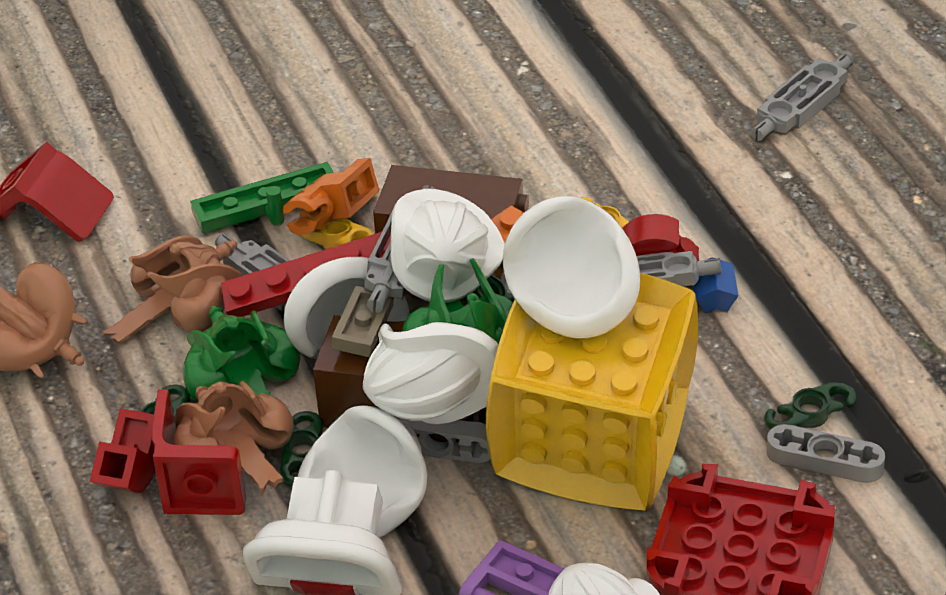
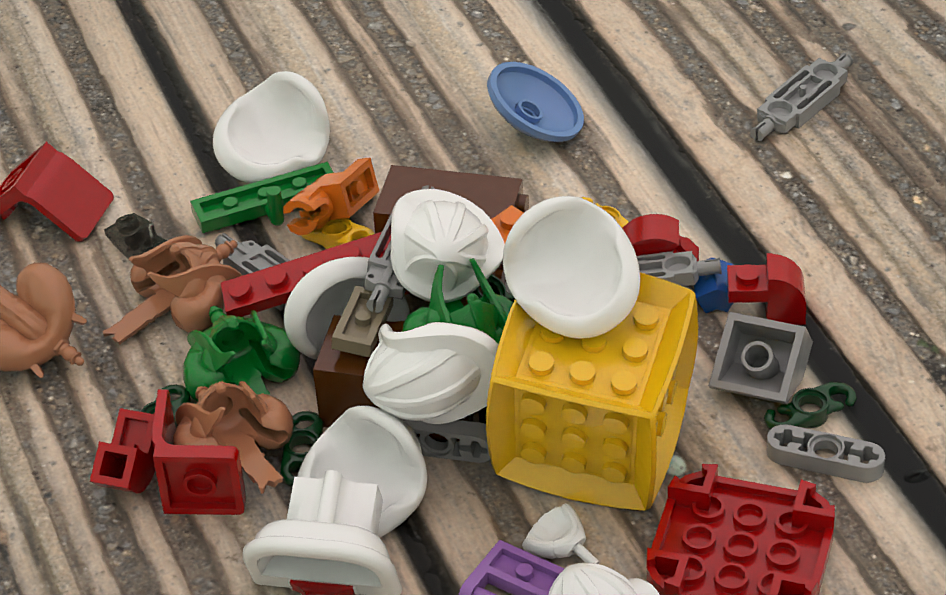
(133, 235): none -> clear smoke slope
(273, 129): none -> white piece
(535, 102): none -> medium blue dish
(558, 536): none -> white piece
(761, 358): none -> light grey slope
(776, 283): none -> red brick

